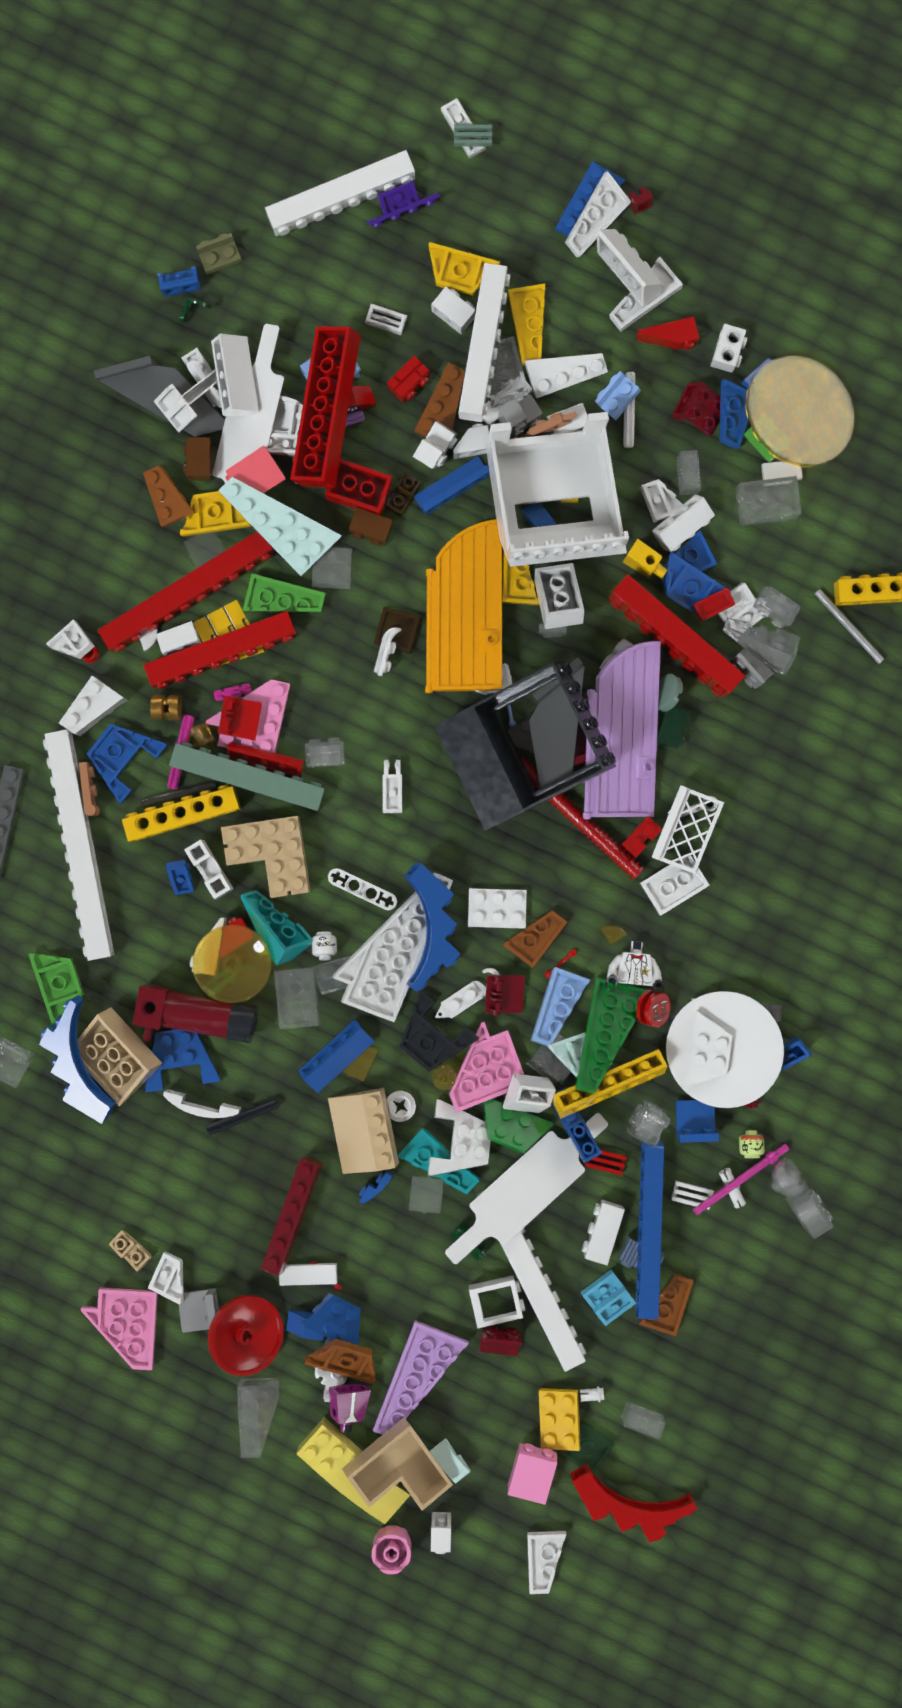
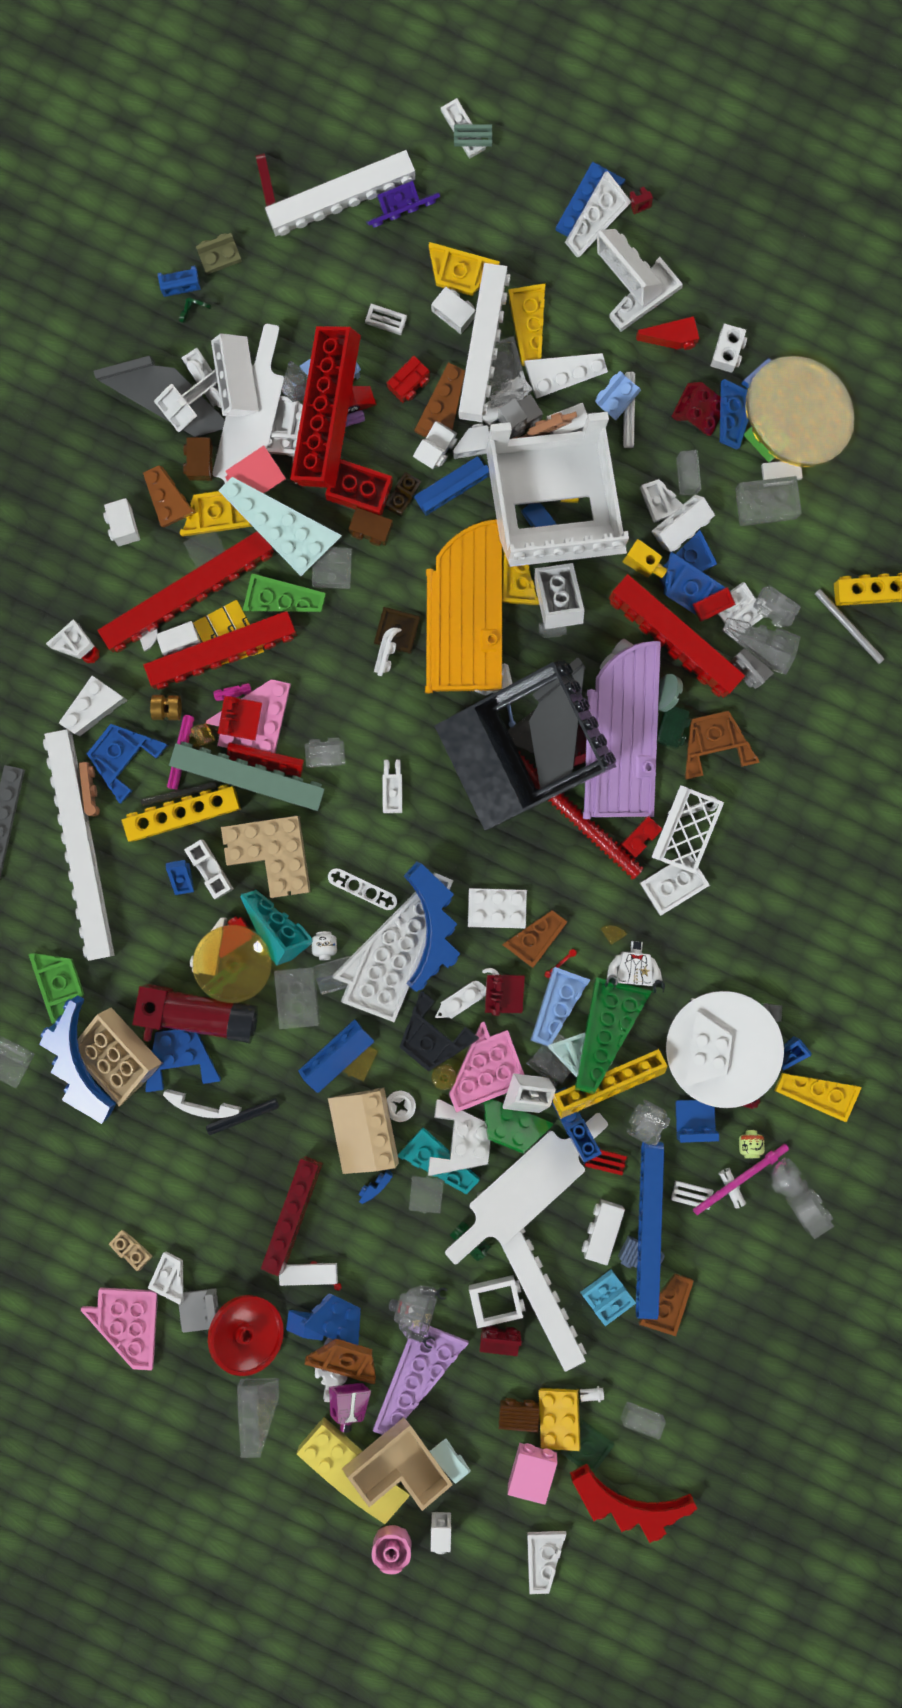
(121, 522): none -> white brick
(265, 179): none -> dark red beam
(294, 383): none -> clear slope
(415, 1312): none -> clear torso
(518, 1415): none -> reddish brown brick
(653, 1008): red head -> none
(713, 735): none -> dark orange wing
(826, 1096): none -> yellow wing

